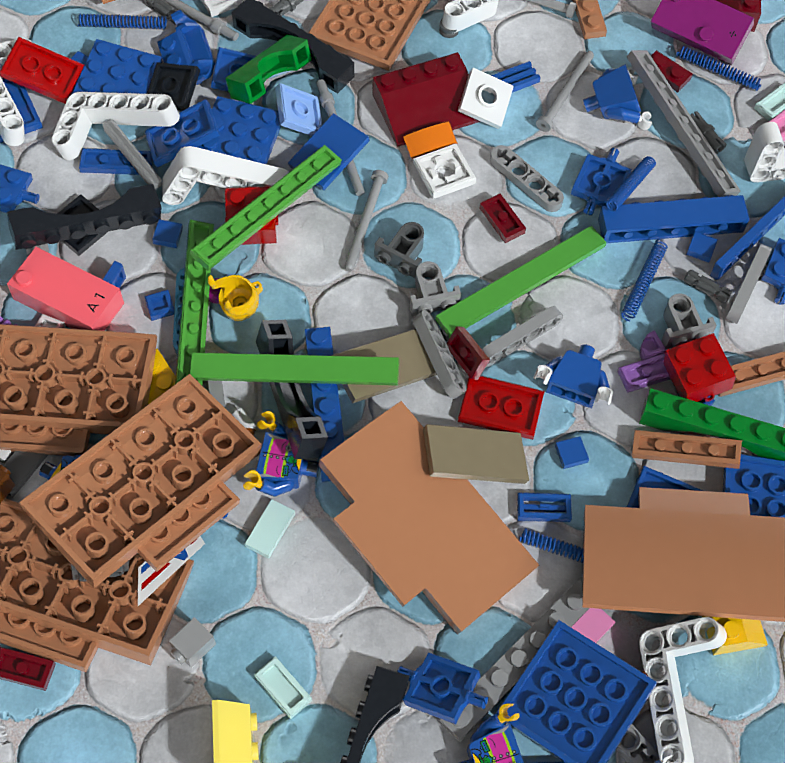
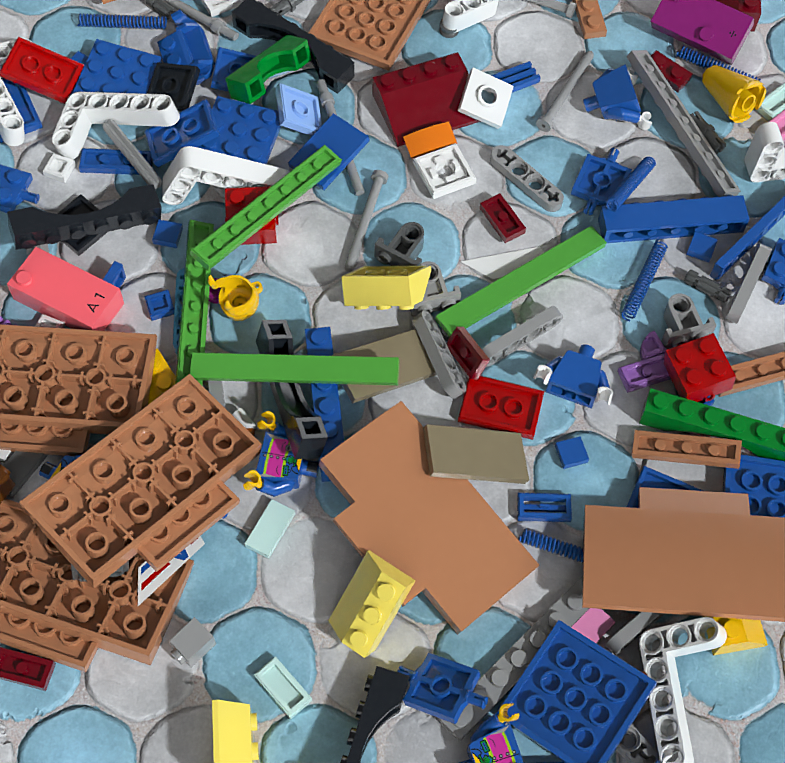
(59, 167): none -> white tile
(369, 604): none -> light yellow slope
(385, 286): none -> light yellow slope
(502, 264): none -> white sticker
(632, 631): none -> light grey beam
(734, 92): none -> yellow cone

